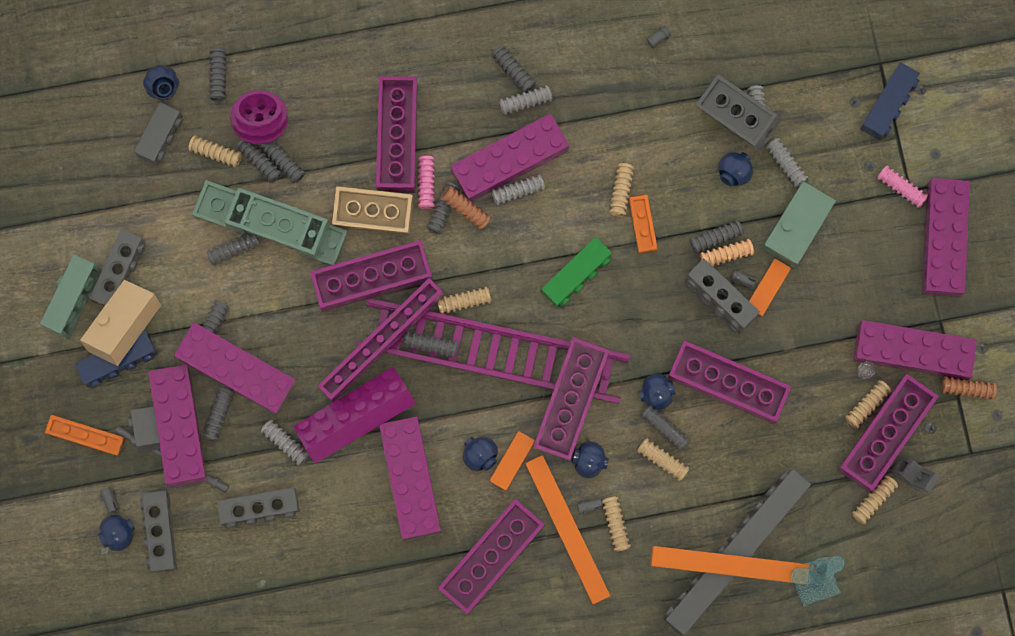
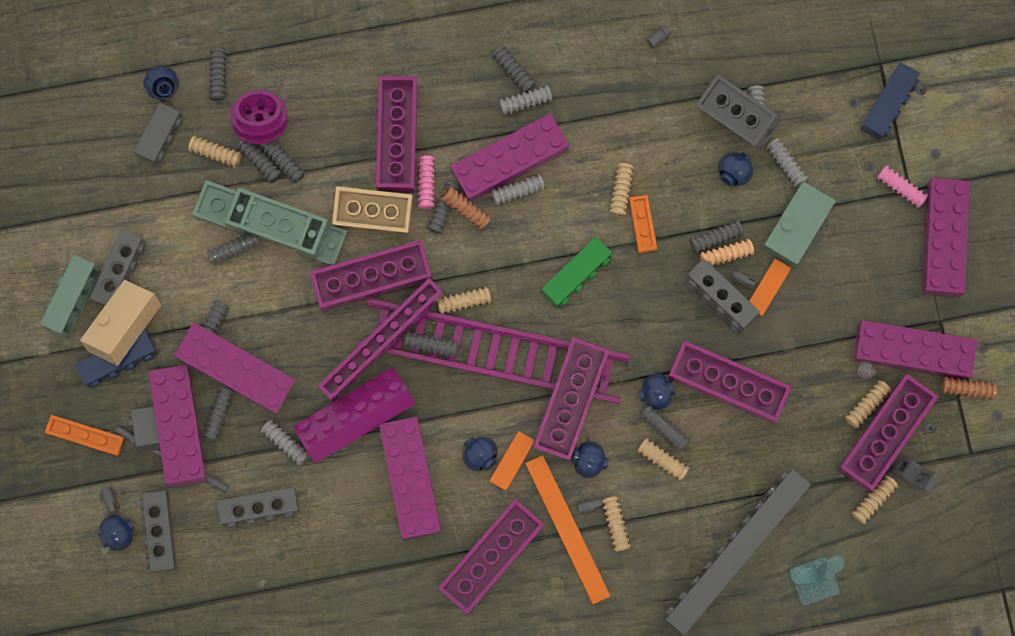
(723, 564): orange tile -> none

